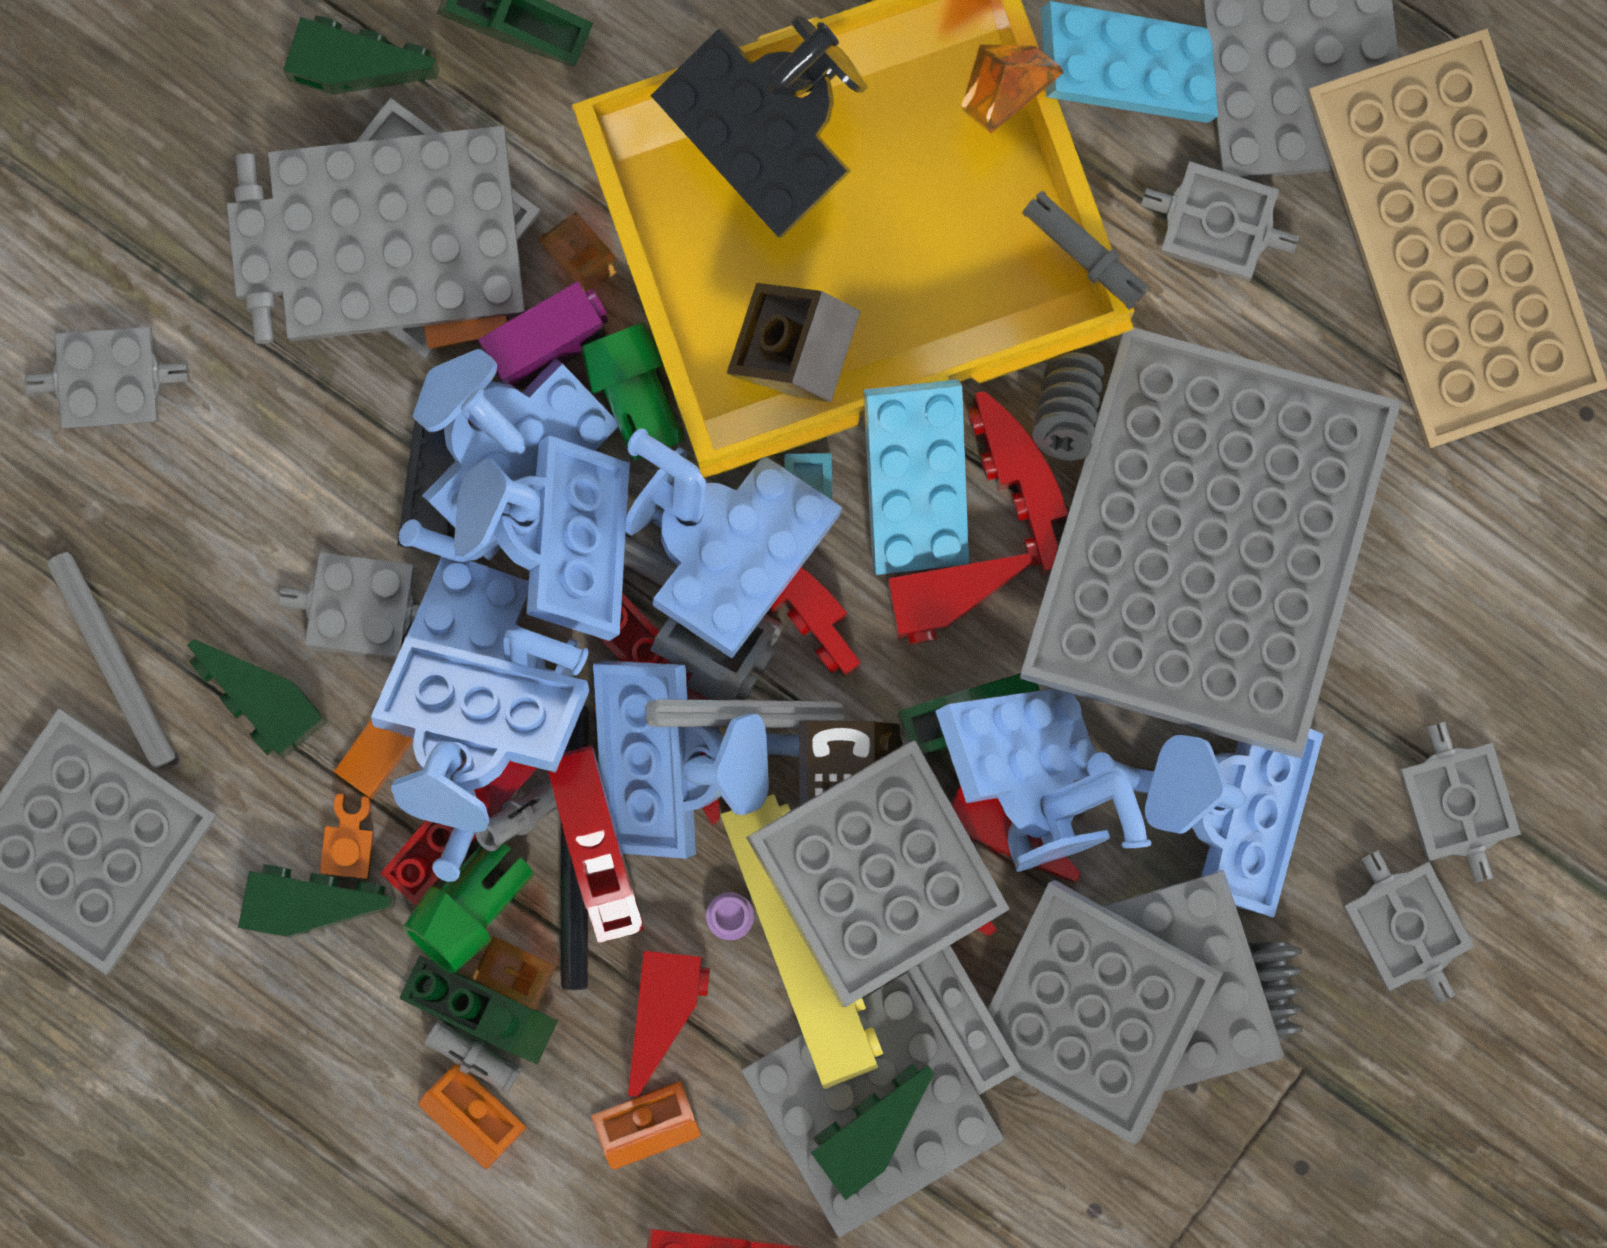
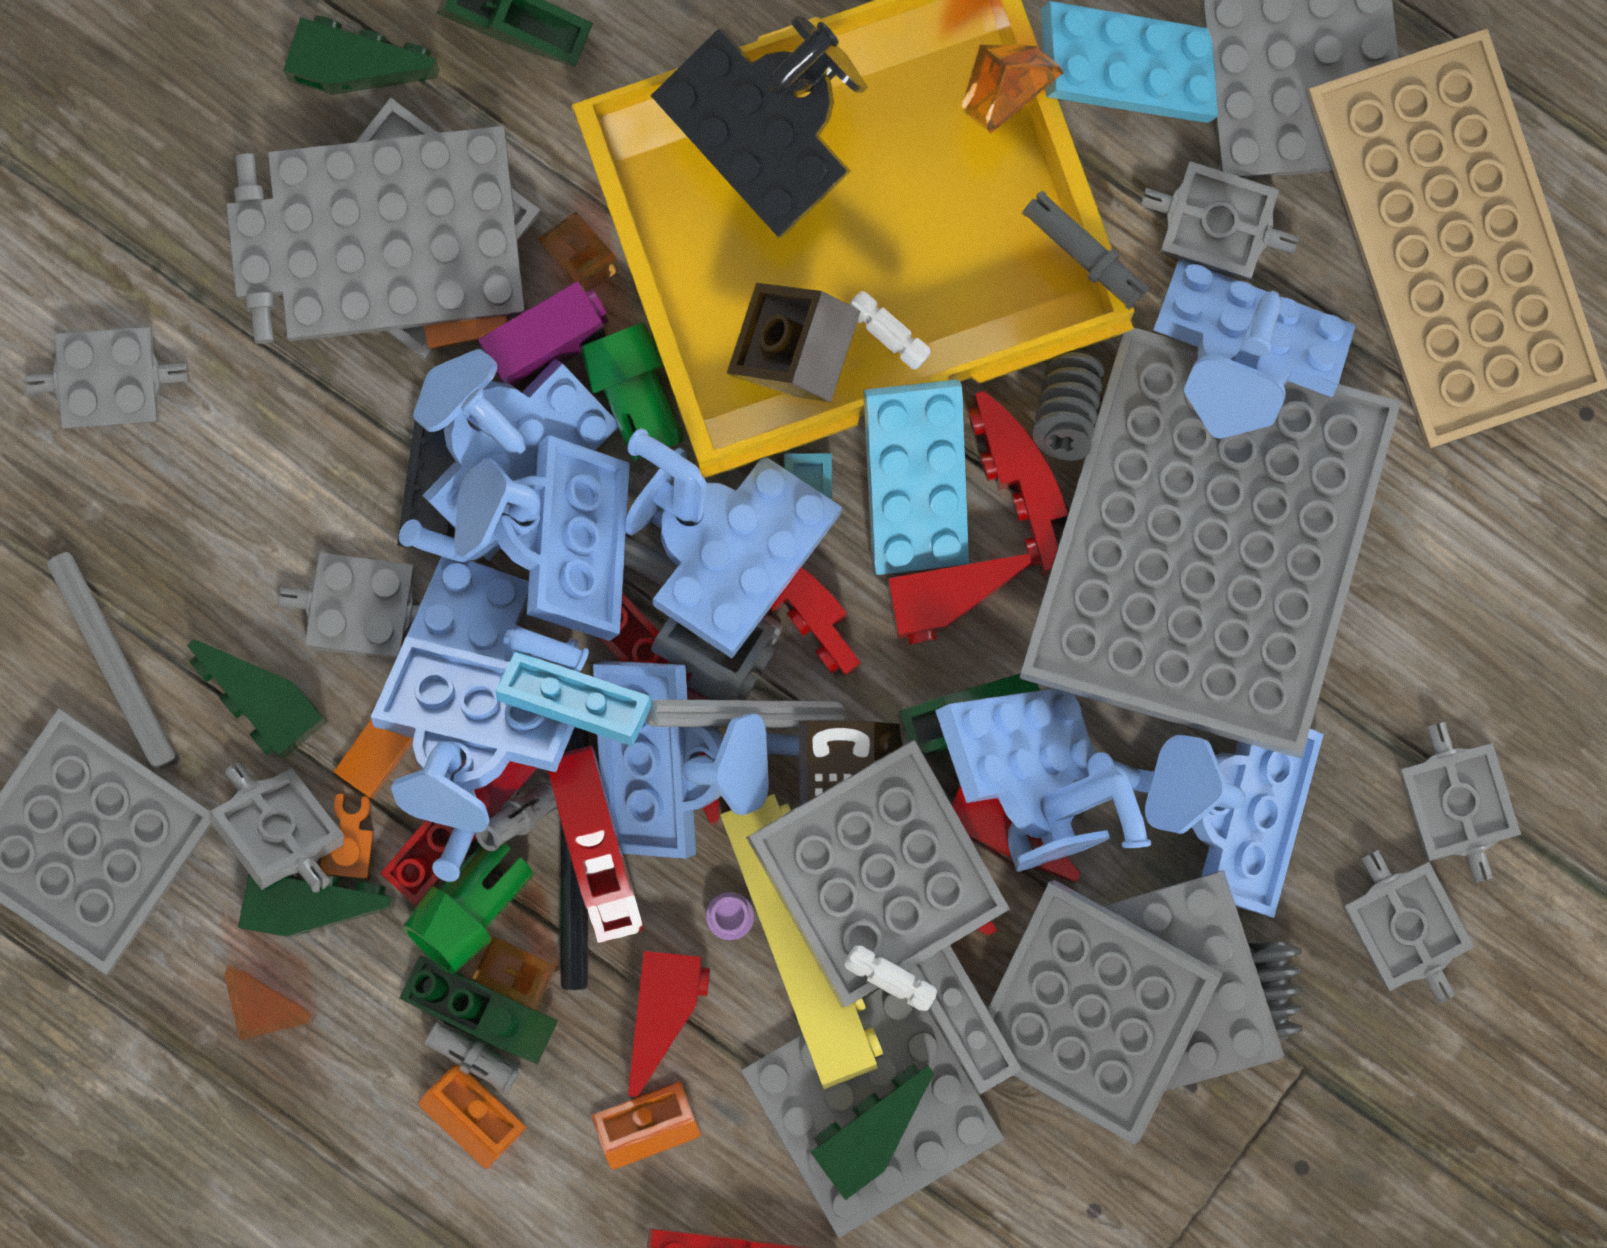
(260, 1008): none -> clear orange slope
(276, 828): none -> light grey plate
(573, 698): none -> medium azure plate
(890, 331): none -> white axle
(890, 978): none -> white axle
(1248, 347): none -> light blue plate

